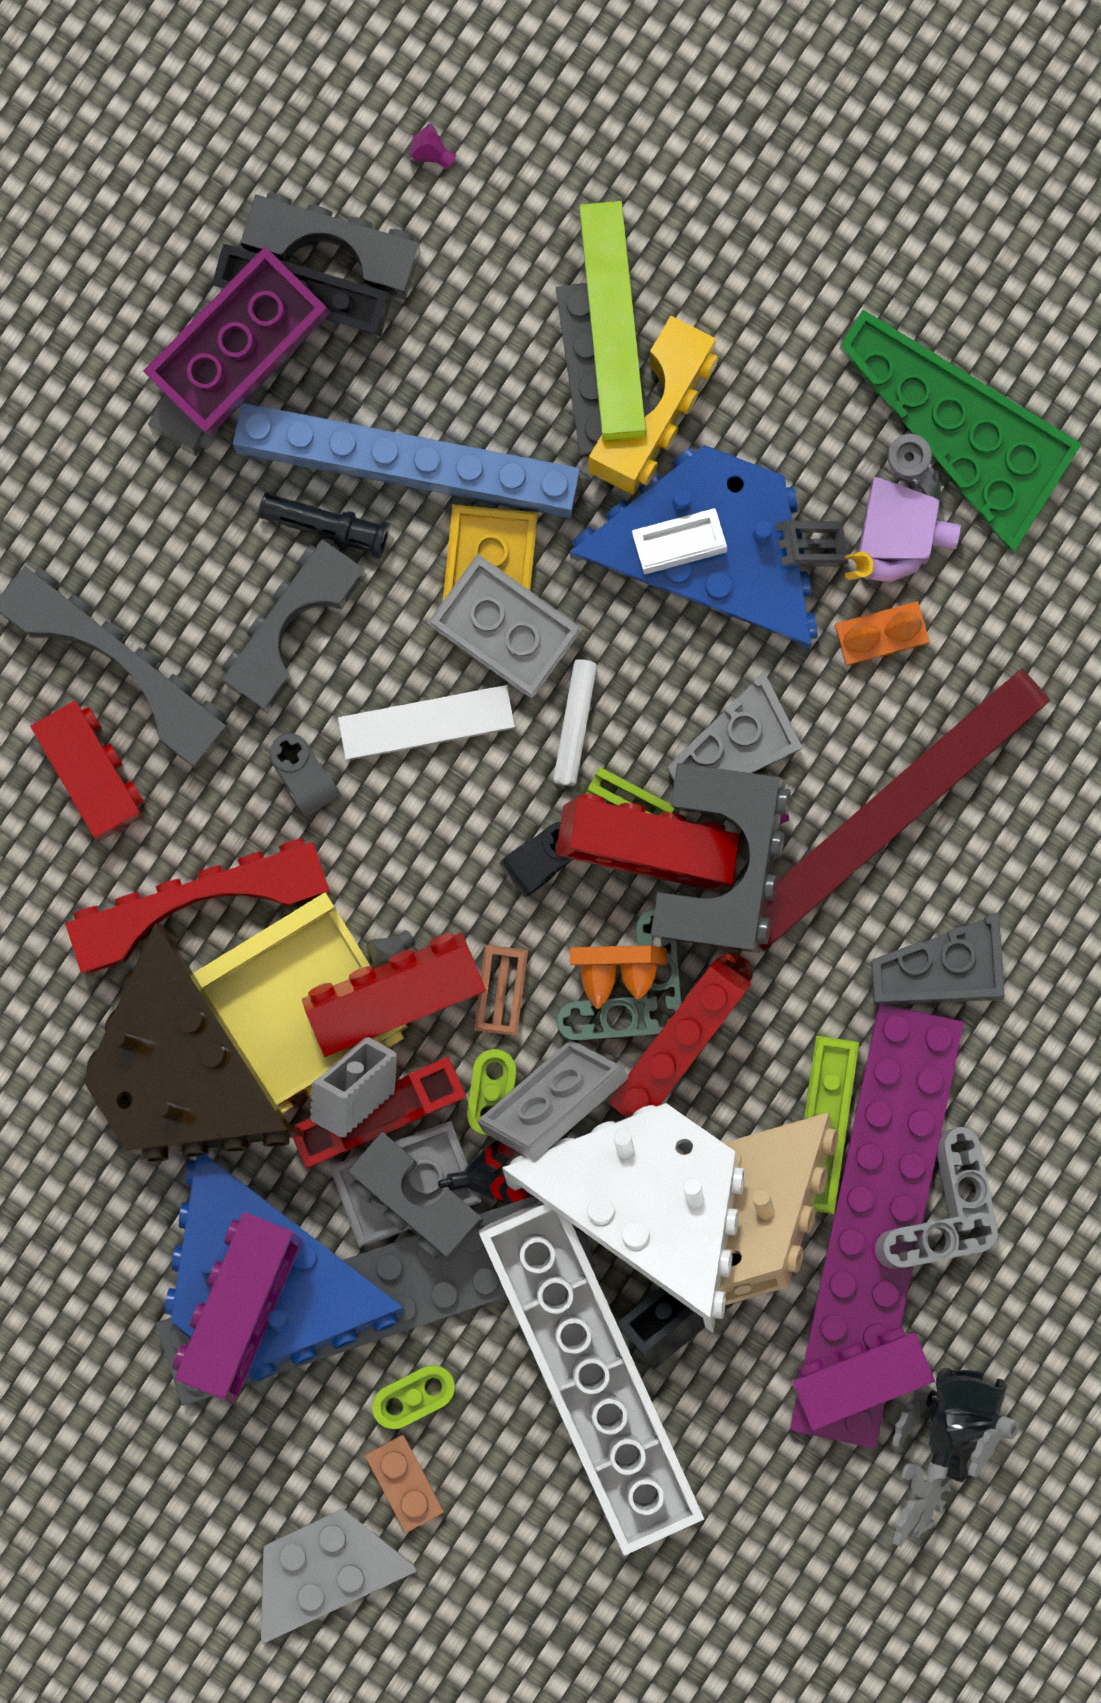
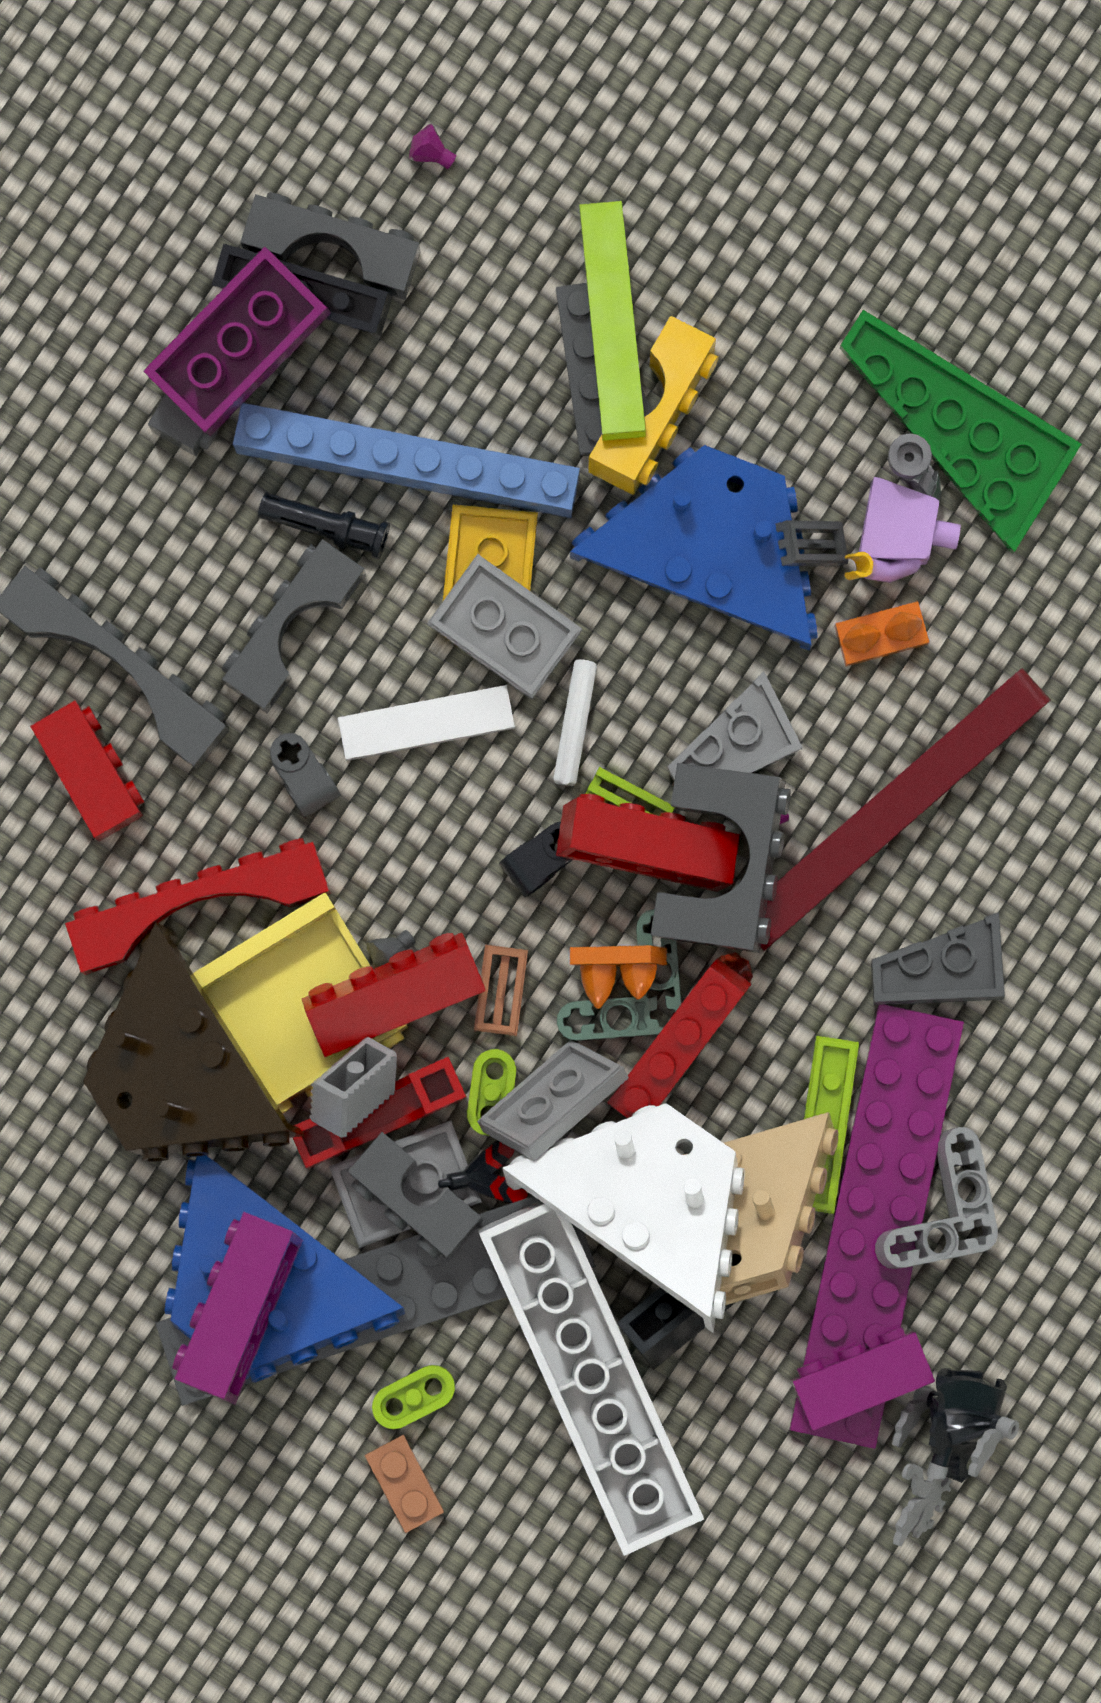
(324, 1570): light grey wing -> none
(679, 541): white tile -> none

